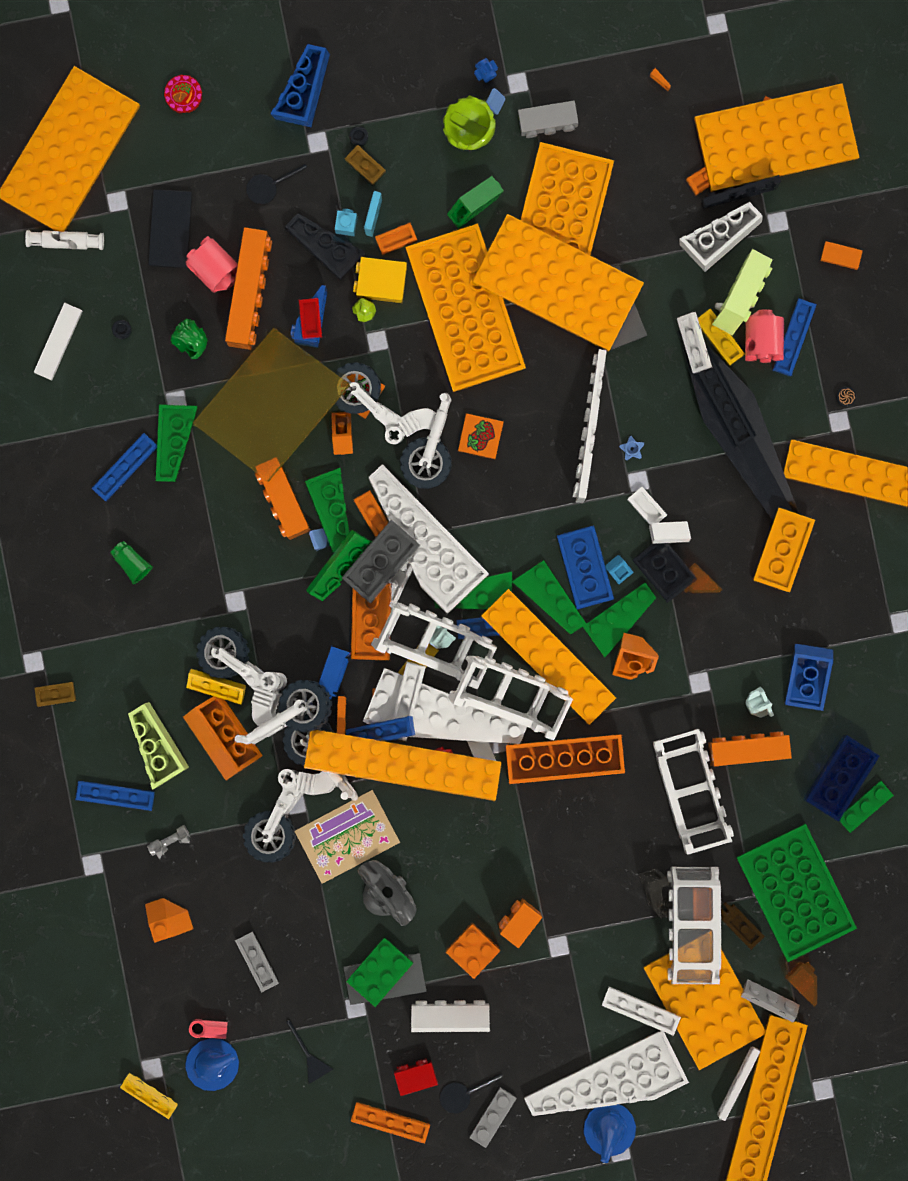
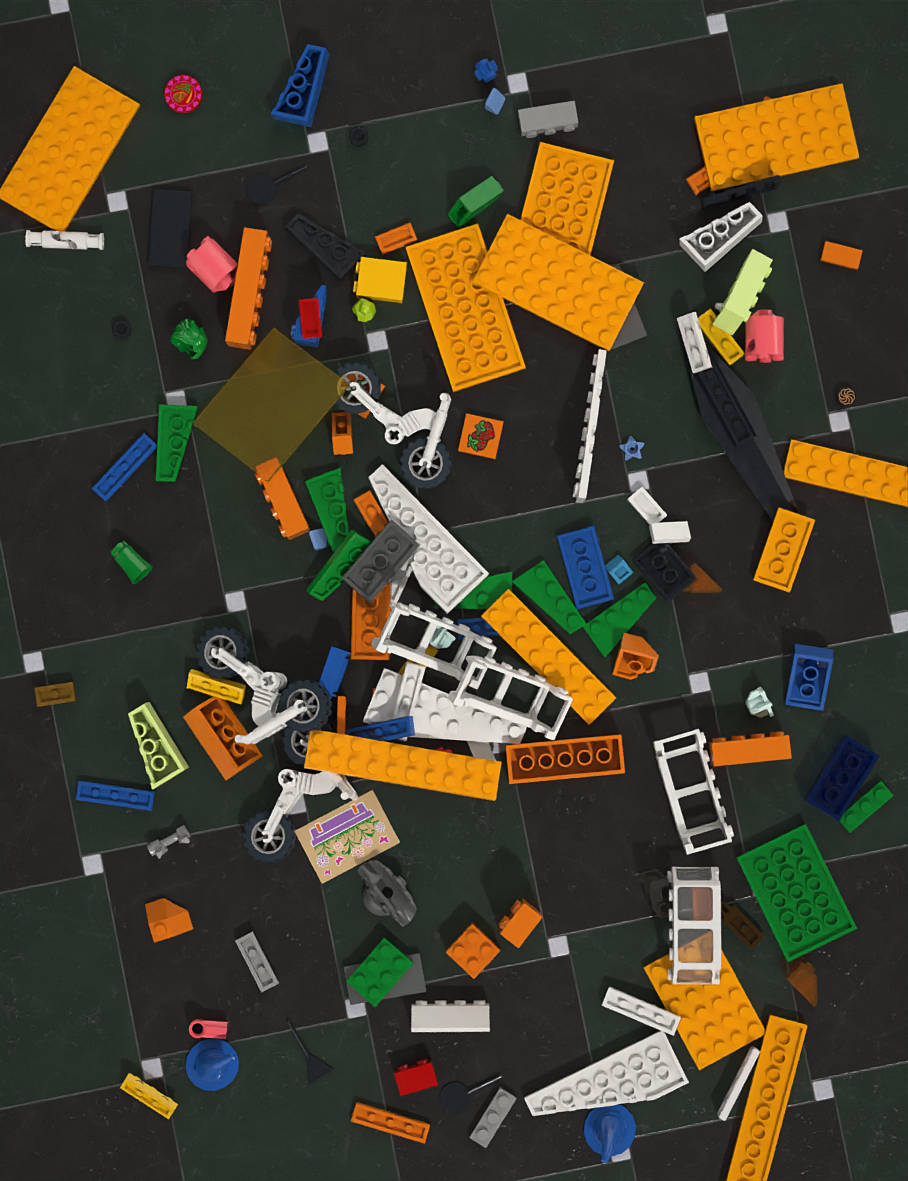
(58, 341): white tile -> none
(346, 222): medium azure brick -> none
(365, 165): pearl gold plate -> none
(373, 213): medium azure tile -> none
(469, 123): lime piece -> none
(655, 75): orange piece -> none
(770, 1000): light grey plate -> none
(795, 336): blue tile -> none

